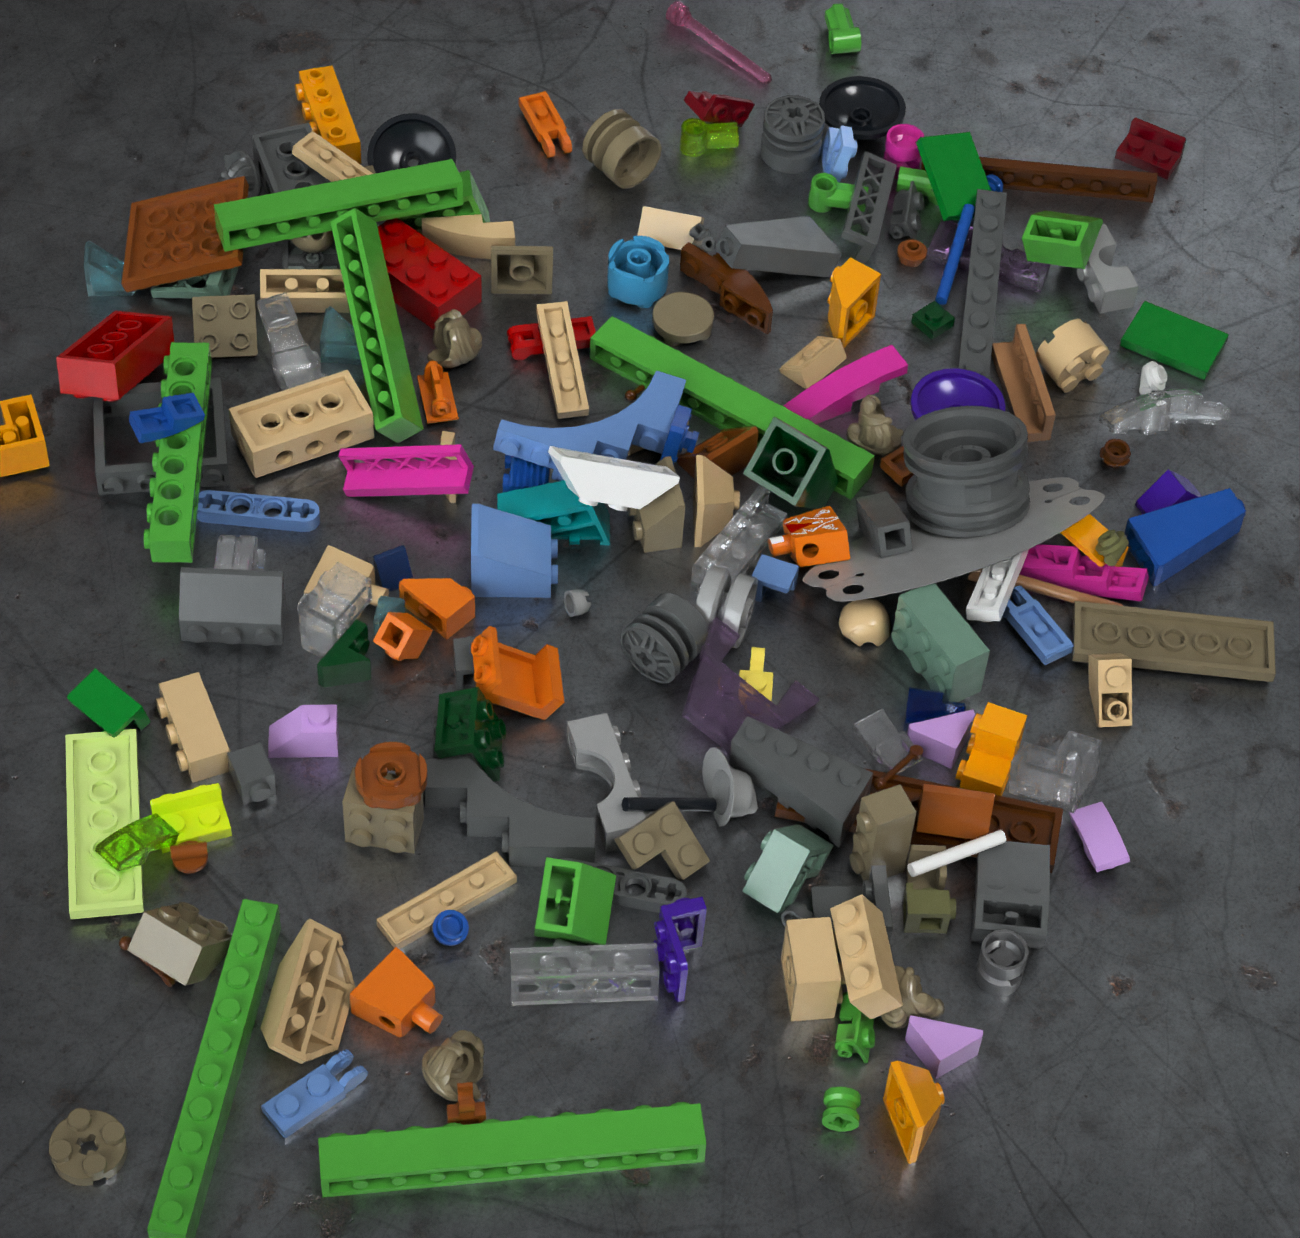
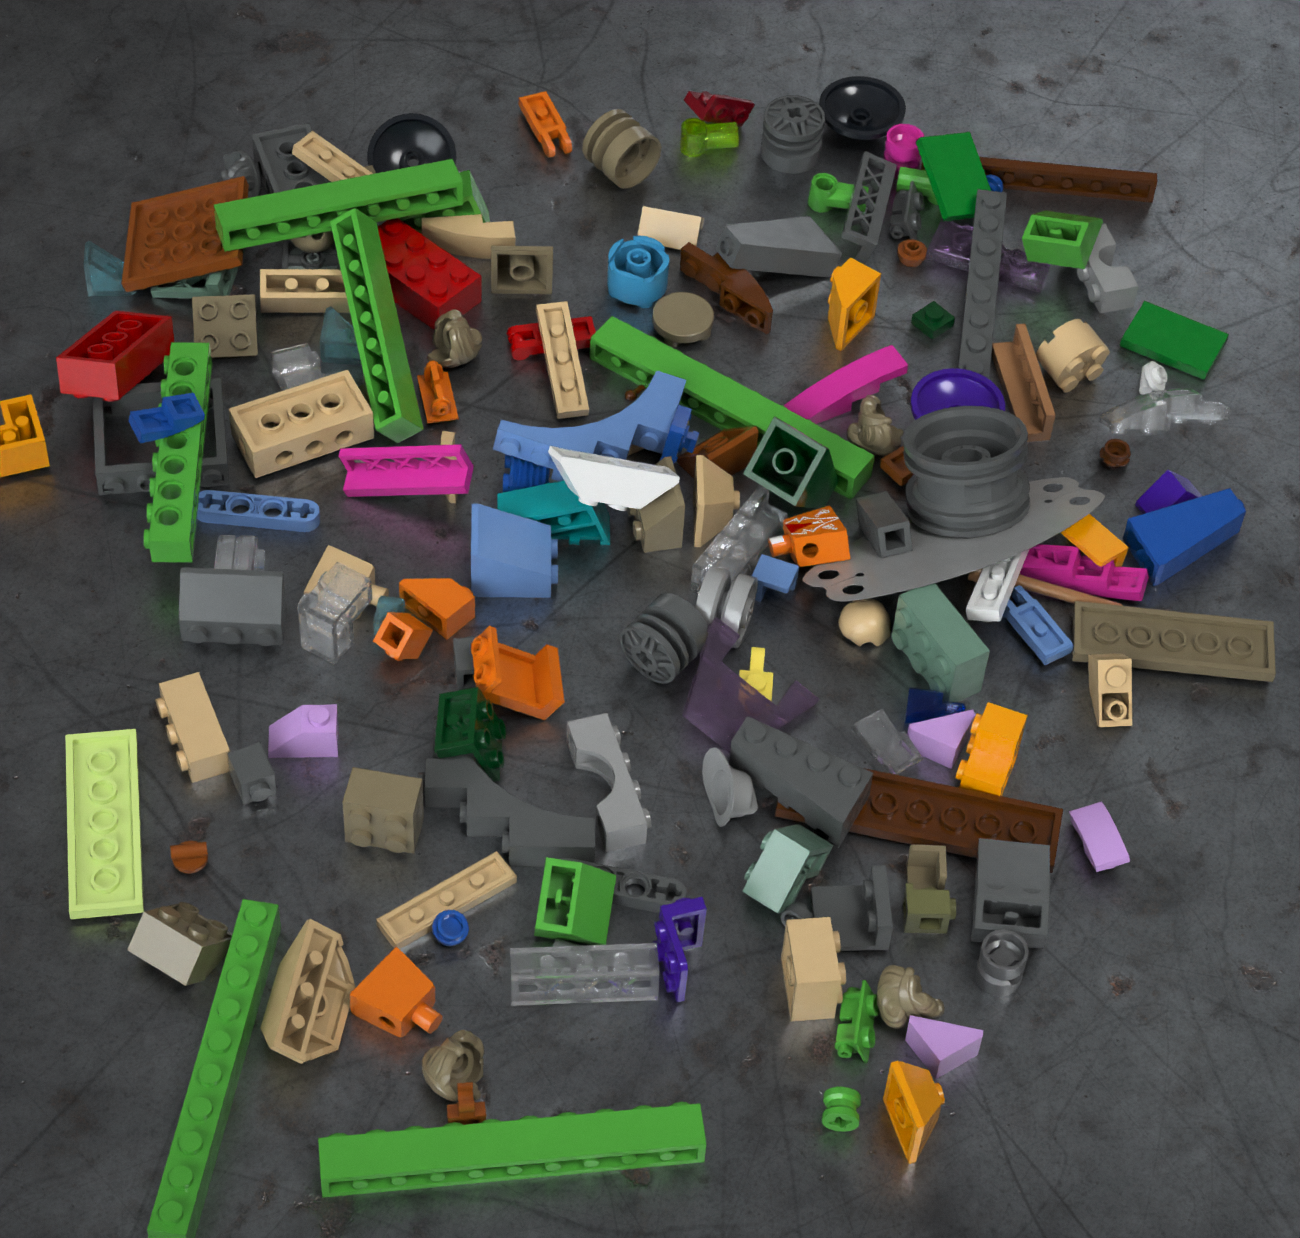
(85, 1126): dark tan plate -> none
(107, 704): green panel -> none
(133, 842): clear neon green slope -> none
(169, 981): reddish brown hinge -> none
(194, 814): neon yellow bracket -> none
(280, 322): clear slope -> none
(313, 1094): medium blue hinge -> none
(328, 110): light orange brick -> none
(346, 658): dark green slope -> none
(391, 793): dark orange plate -> none
(392, 568): dark blue slope -> none
(576, 602): light grey hinge -> none
(651, 804): black bar -> none
(667, 834): dark tan plate -> none
(680, 15): clear pink piece -> none
(702, 238): dark grey arm -> none
(814, 361): tan slope -> none
(837, 150): light blue plate -> none
(842, 33): bright green piece -> none
(866, 957): tan brick -> none
(883, 832): dark tan brick -> none
(914, 753): reddish brown hinge -> none
(954, 811): dark orange slope -> none
(955, 254): blue bar -> none
(956, 853): white bar -> none
(1056, 776): clear brick -> none
(1112, 546): olive plate -> none
(1151, 148): dark red bracket -> none

